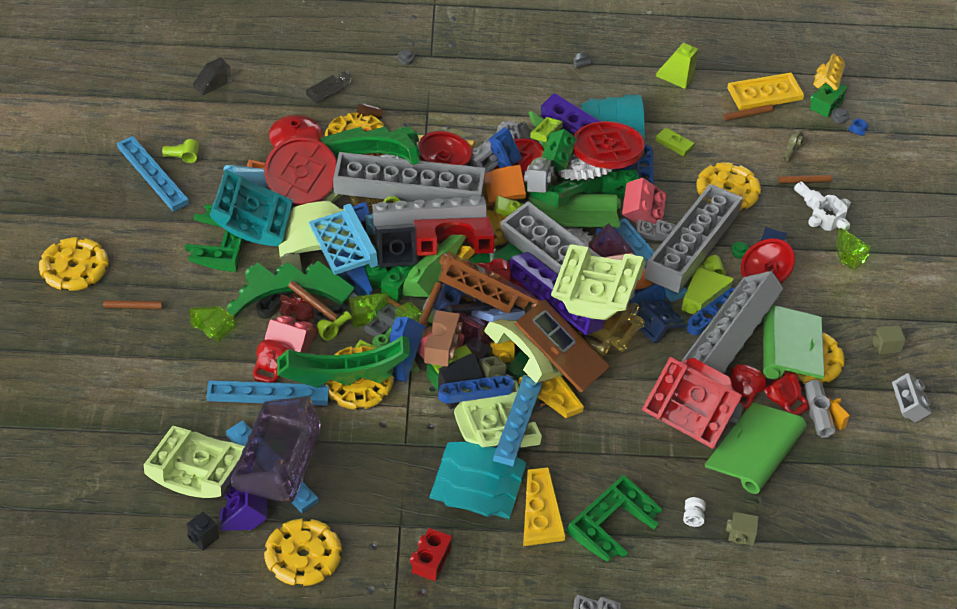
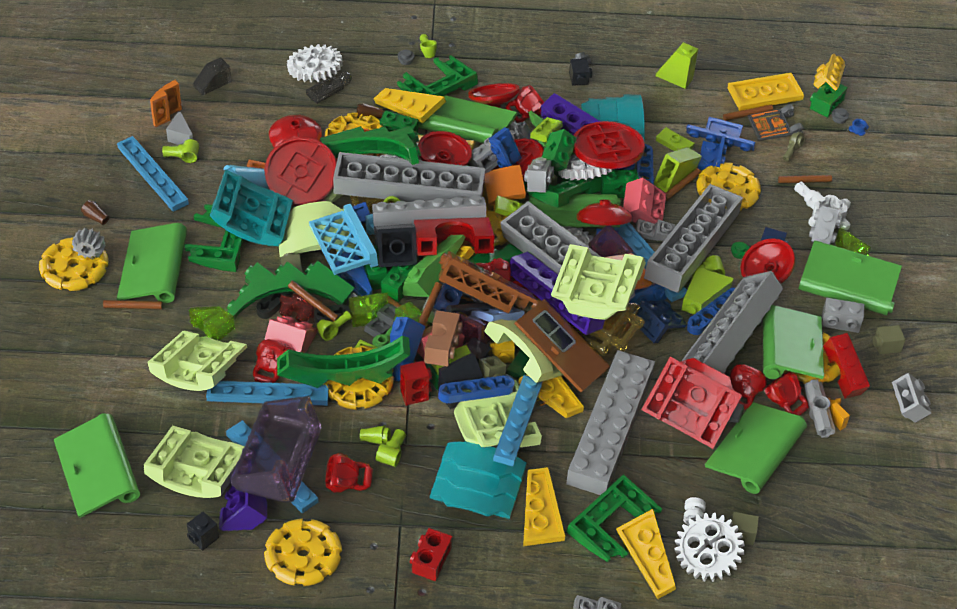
(88, 243): none -> light grey gear
(94, 211): none -> reddish brown cone
(96, 465): none -> bright green door
(153, 262): none -> bright green door
(165, 102): none -> orange slope
(178, 130): none -> light grey slope
(194, 361): none -> yellowish green slope
(314, 63): none -> white gear
(343, 474): none -> red piece
(376, 435): none -> lime cone
(391, 451): none -> lime pin
(395, 121): none -> green bracket
(409, 103): none -> yellow wing
(415, 382): none -> red brick
(427, 46): none -> lime bar
(457, 76): none -> green wedge
(468, 119): none -> bright green door
(494, 94): none -> red dish
(526, 101): none -> red piece
(579, 72): none -> black brick
(604, 214): none -> red dish
(610, 423): none -> light grey brick
(646, 547): none -> yellow wing
(676, 167): none -> lime slope
(682, 183): none -> dark orange bar
(712, 154): none -> blue bracket
(720, 128): none -> blue bracket
(721, 561): none -> white gear
(773, 123): none -> flag
(825, 225): none -> light grey brick
(842, 315): none -> light grey brick
(850, 277): none -> bright green door
(852, 376): none -> red arch

